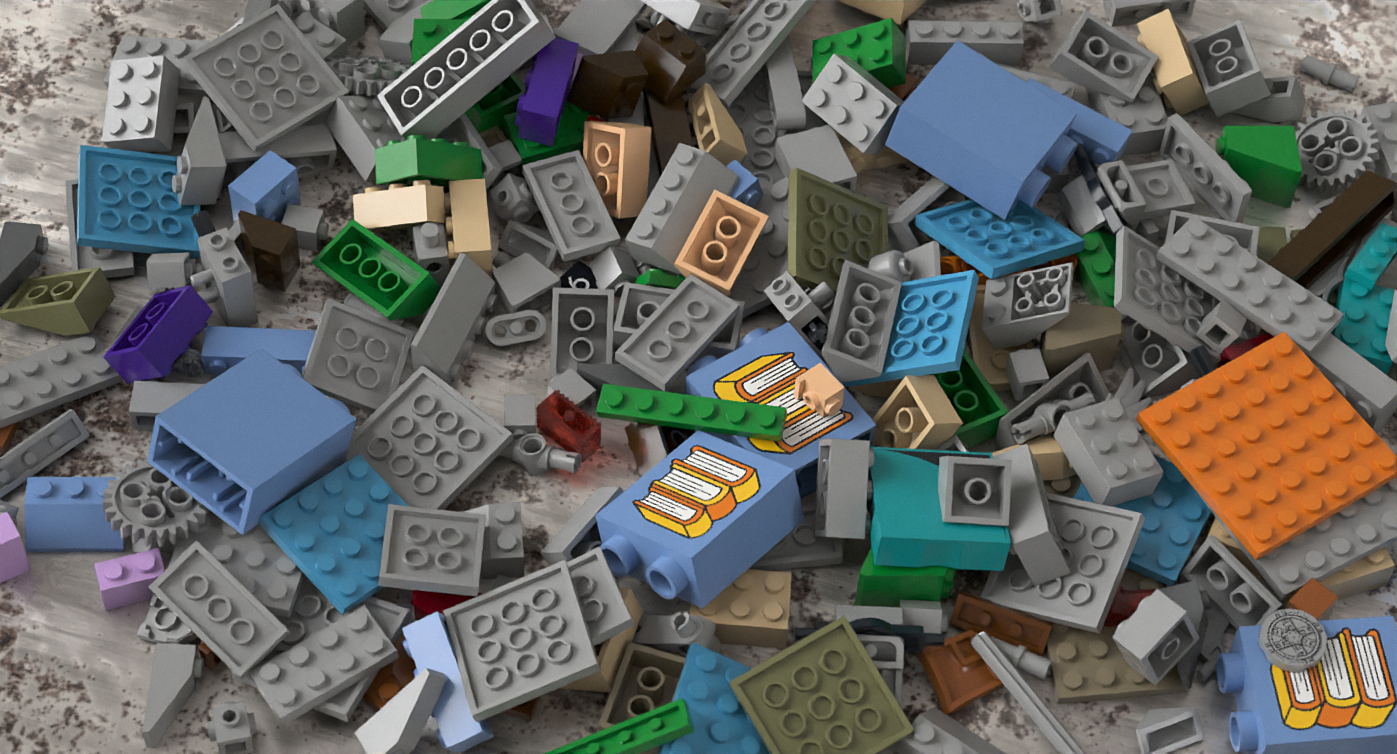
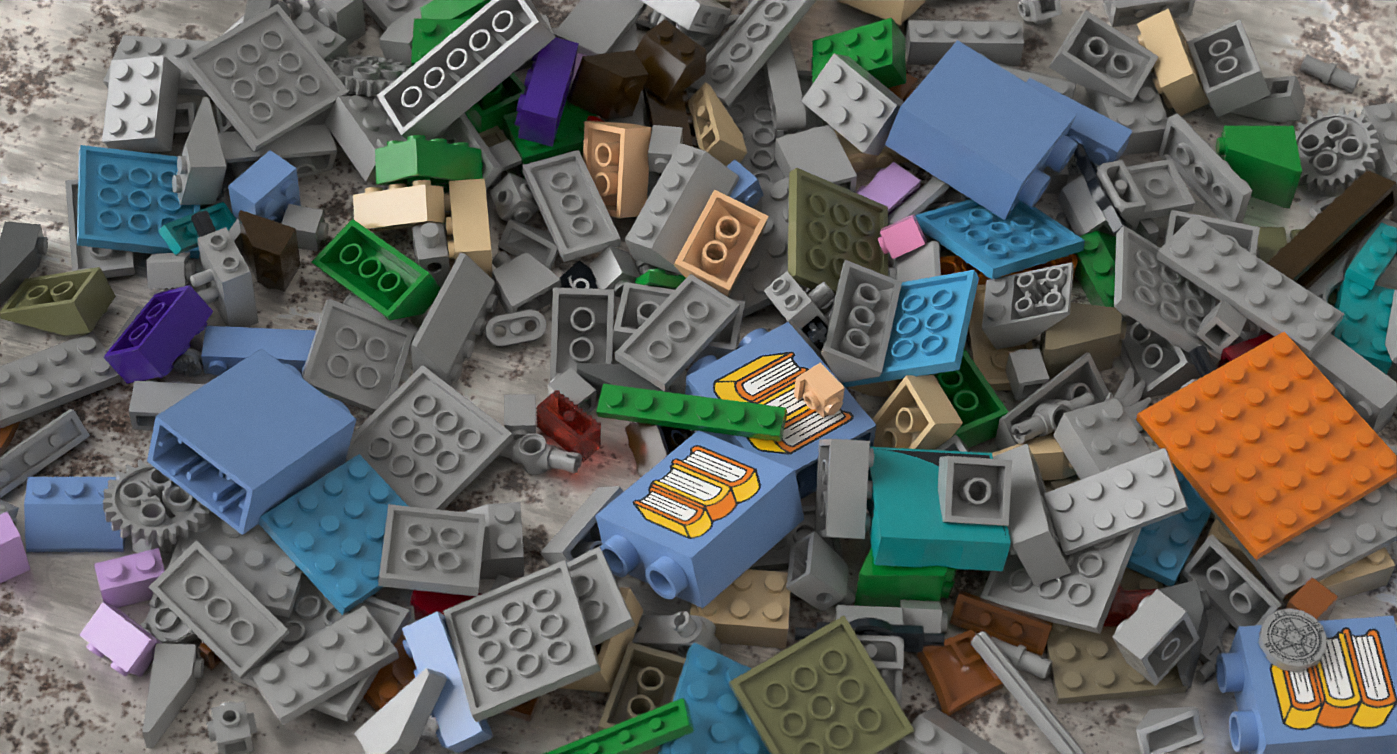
(121, 640): none -> lavender brick
(182, 235): none -> teal plate
(662, 146): none -> light grey brick
(818, 574): none -> light grey torso
(891, 187): none -> lavender brick
(893, 265): light grey head -> none
(901, 237): none -> bright pink brick
(1115, 501): none -> light grey plate

